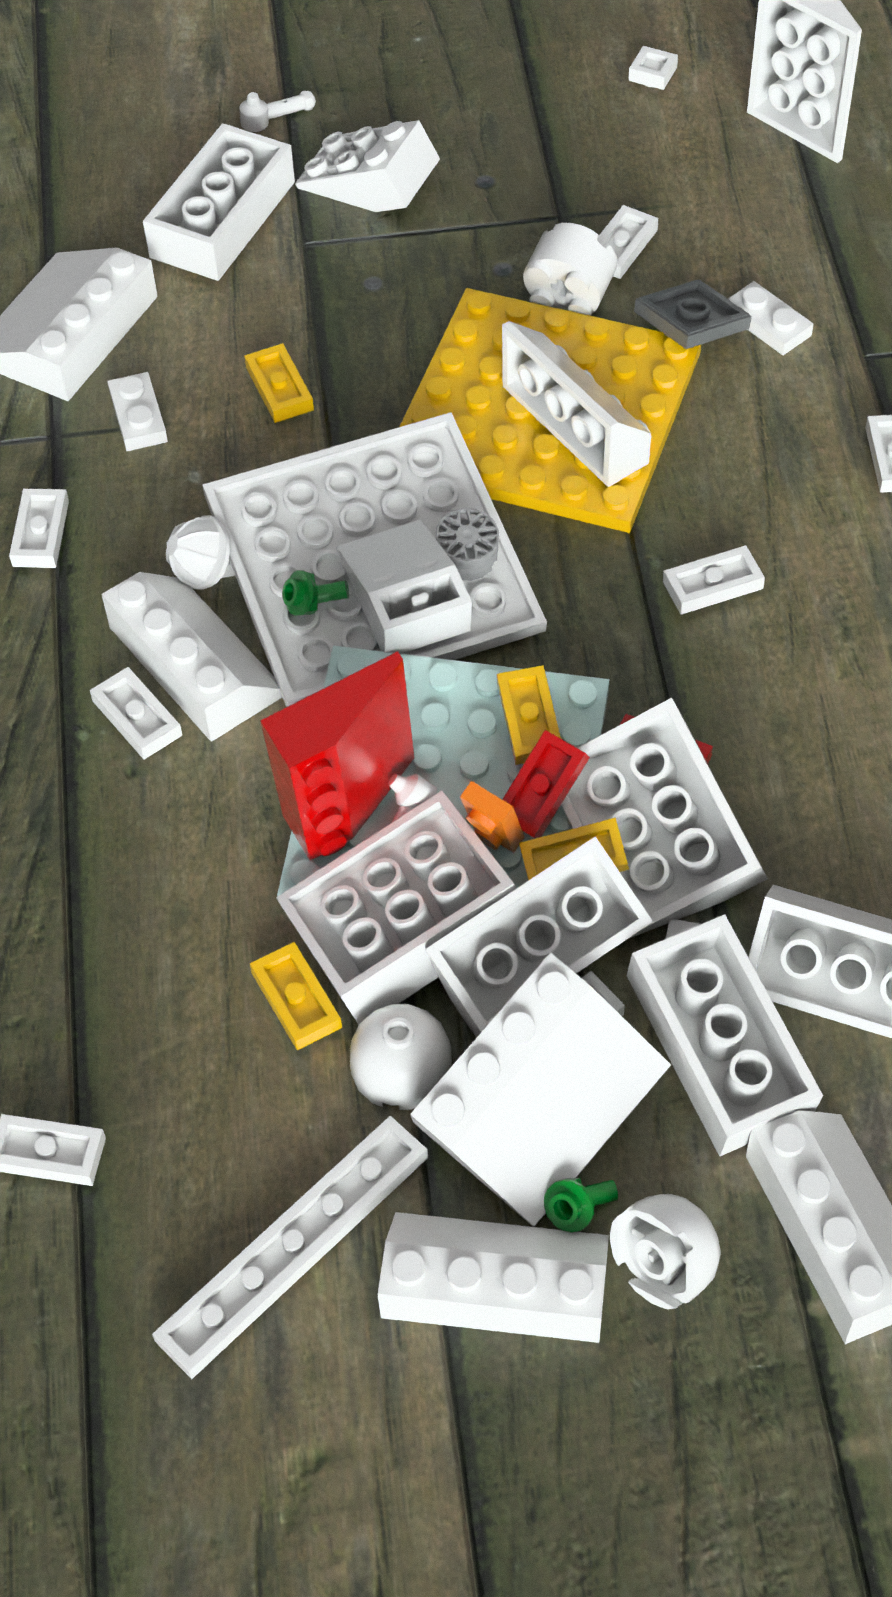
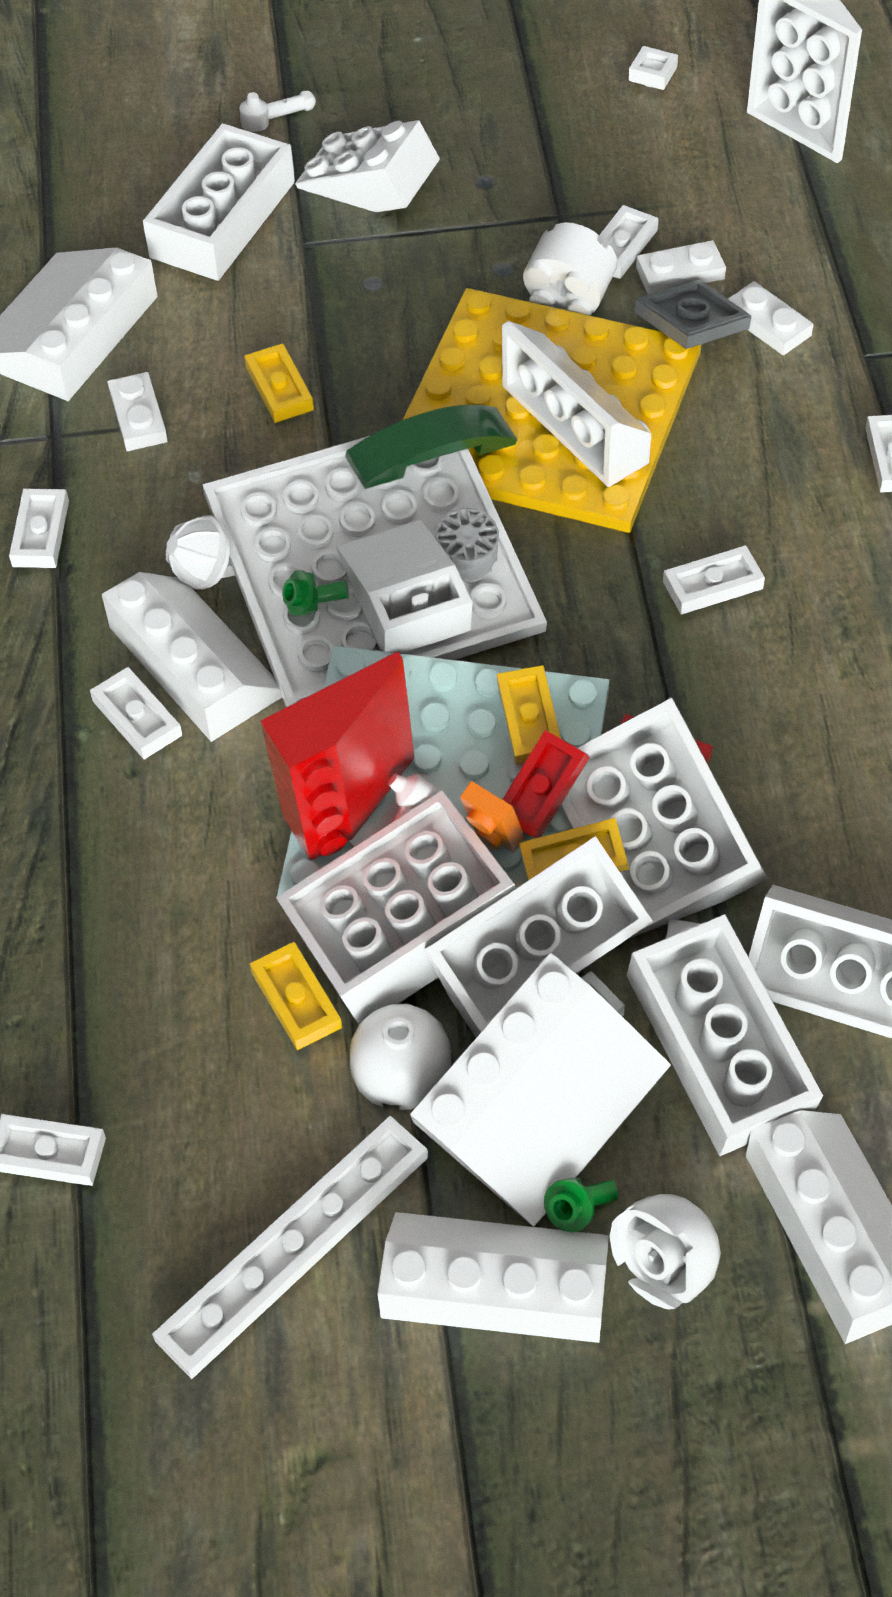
(425, 437): none -> dark green slope
(680, 265): none -> white plate

